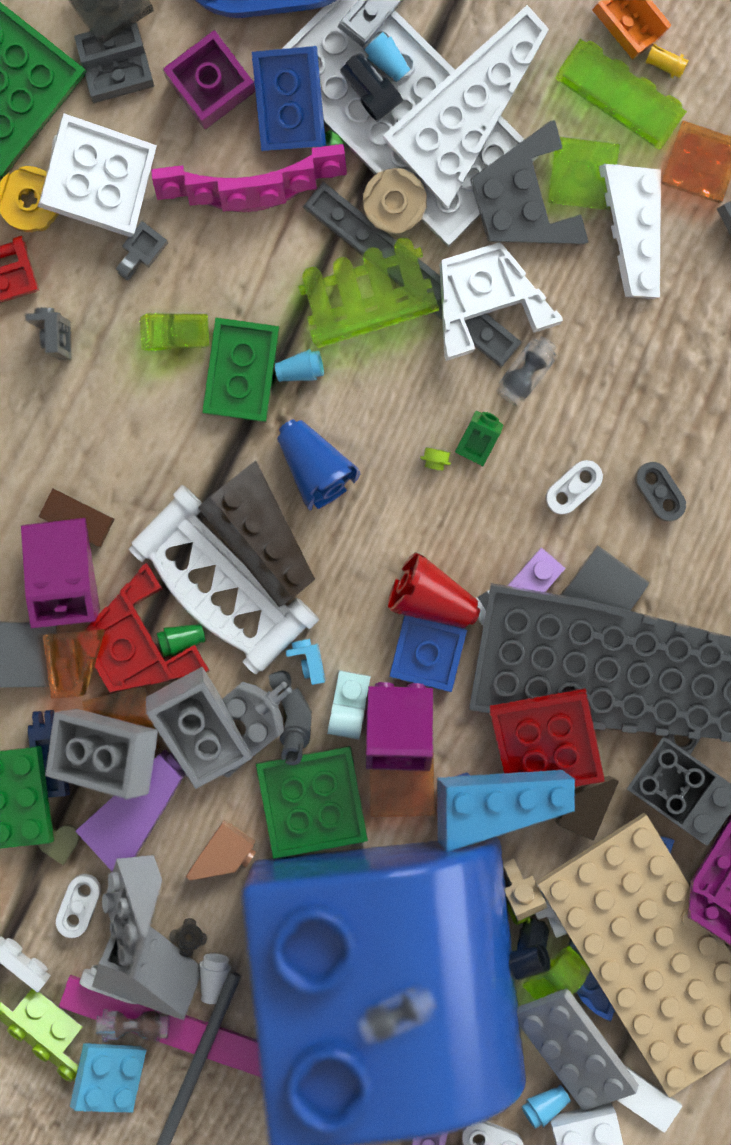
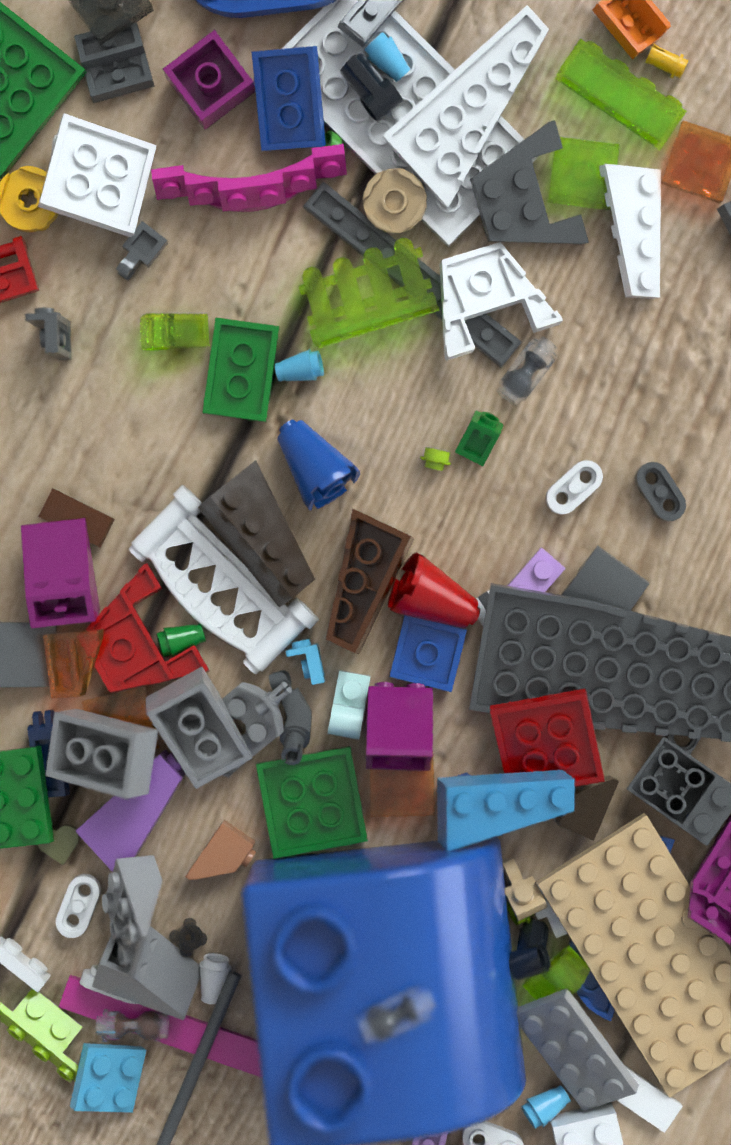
(366, 576): none -> reddish brown wedge

